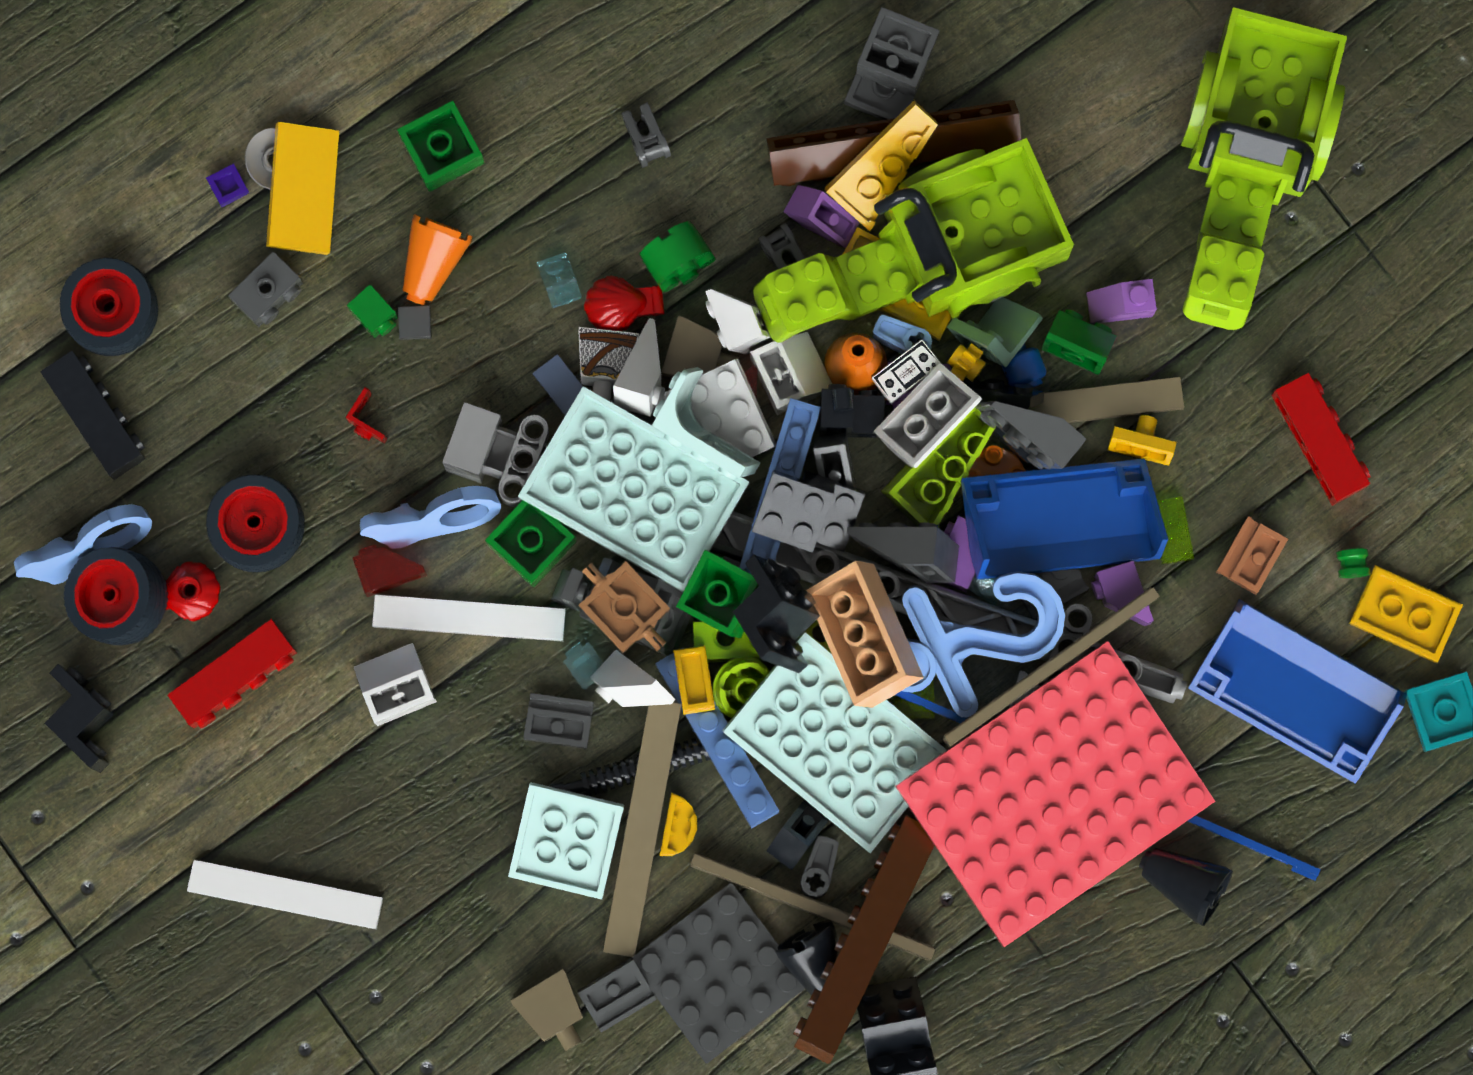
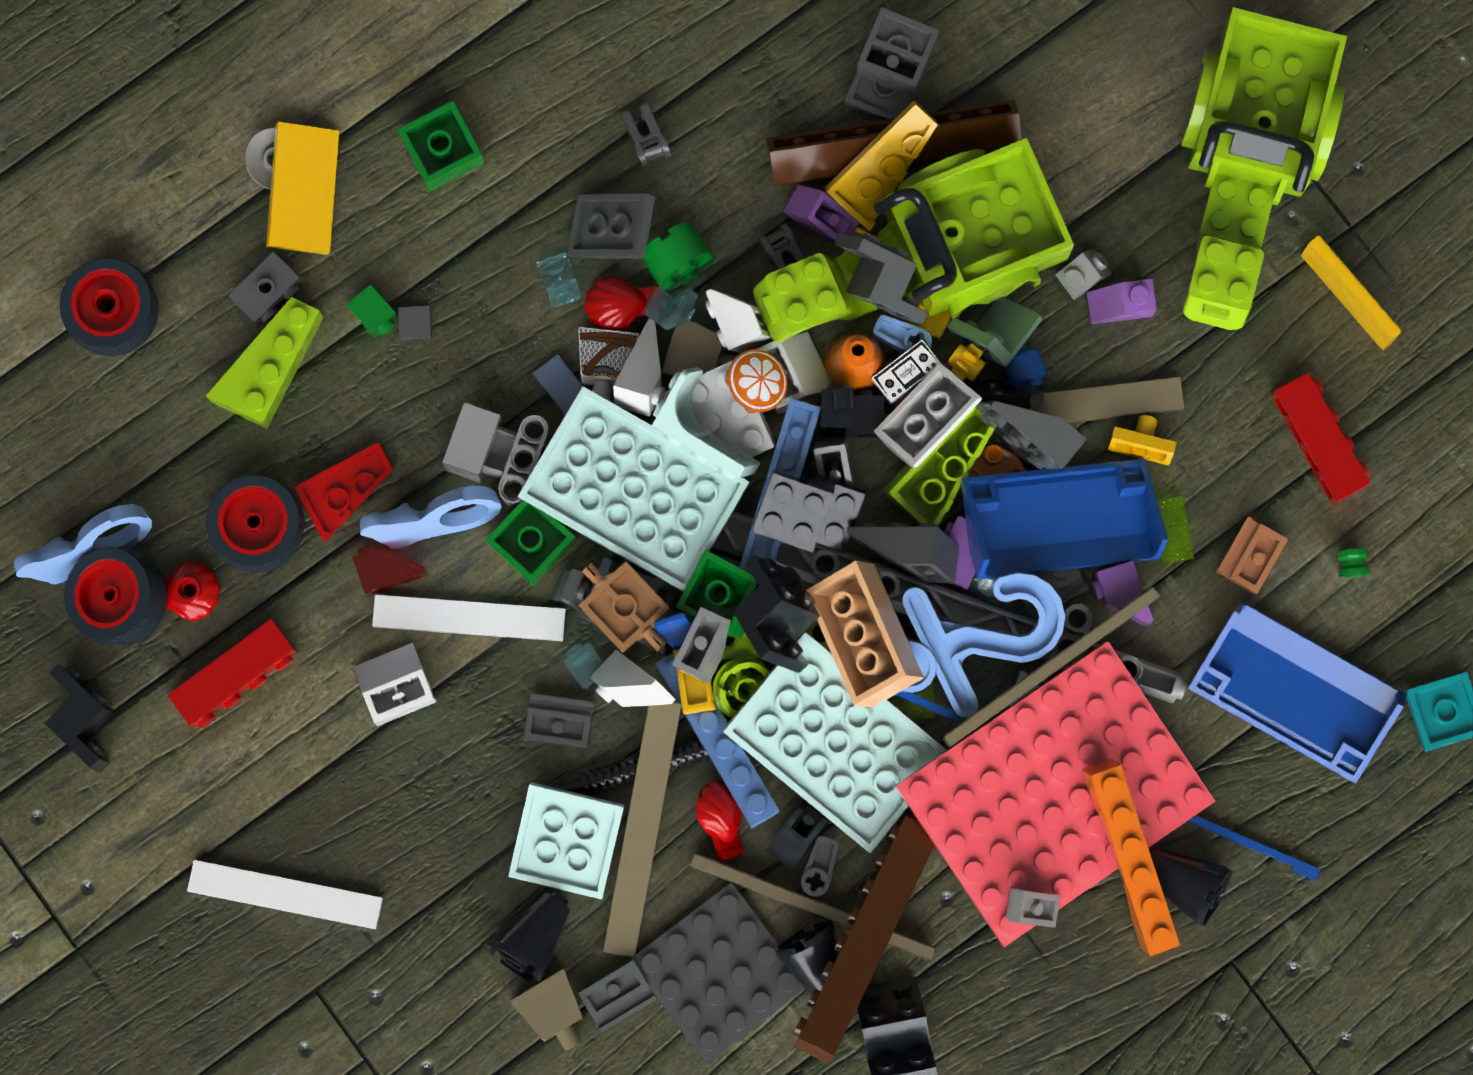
(93, 415): black brick -> none
(227, 185): dark purple plate -> none
(266, 368): none -> lime wedge
(343, 488): none -> red wing
(360, 427): red bracket -> none
(431, 258): orange cone -> none
(532, 937): none -> black cone
(611, 226): none -> dark grey plate
(670, 310): none -> clear light blue bracket
(674, 628): none -> blue slope
(679, 826): yellow plate -> none
(703, 646): none -> light grey slope
(721, 819): none -> red animal
(757, 381): none -> dish
(881, 276): none -> dark grey bracket
(1032, 907): none -> light grey slope
(1079, 341): green slope -> none
(1083, 273): none -> light grey bracket
(1125, 834): none -> orange arch
(1350, 292): none -> yellow tile
(1405, 614): yellow tile -> none

